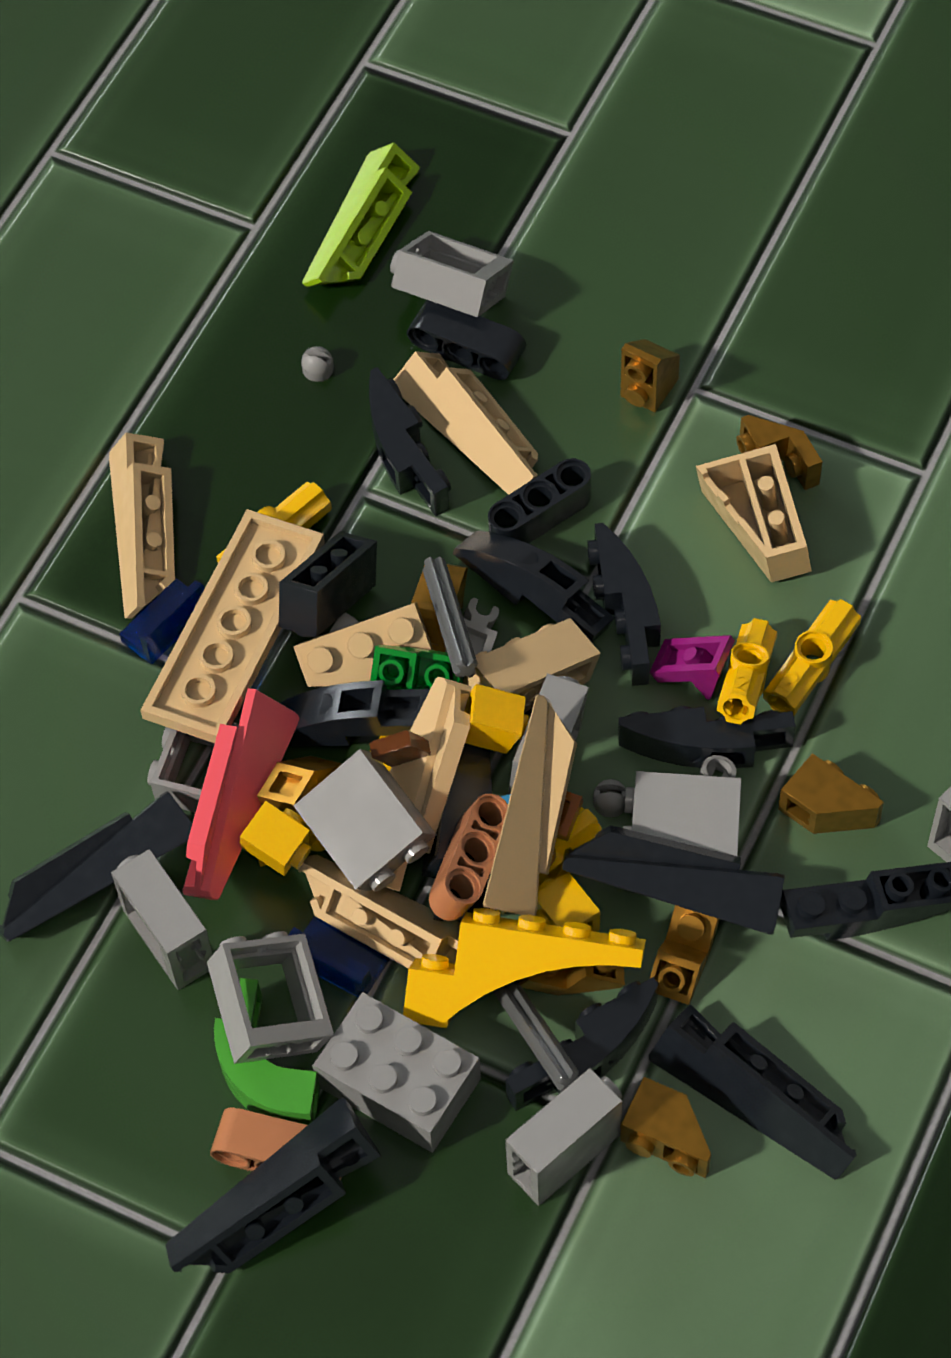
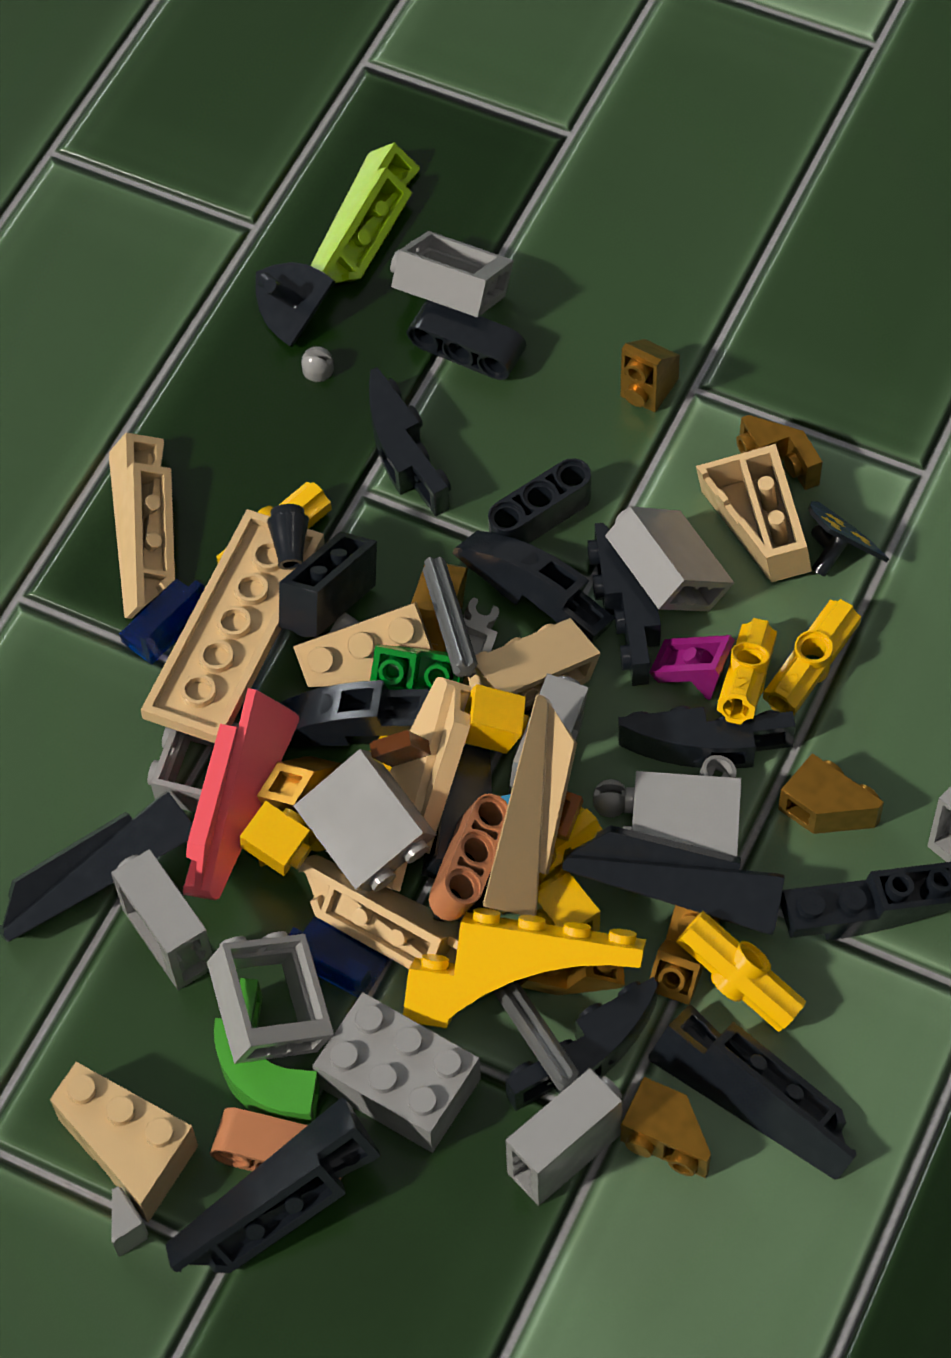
(125, 1135): none -> tan wedge
(127, 1225): none -> light grey slope
(288, 532): none -> black cone
(290, 297): none -> black shield
(468, 418): tan wedge -> none
(669, 559): none -> light grey brick
(741, 971): none -> yellow piece
(833, 535): none -> shield

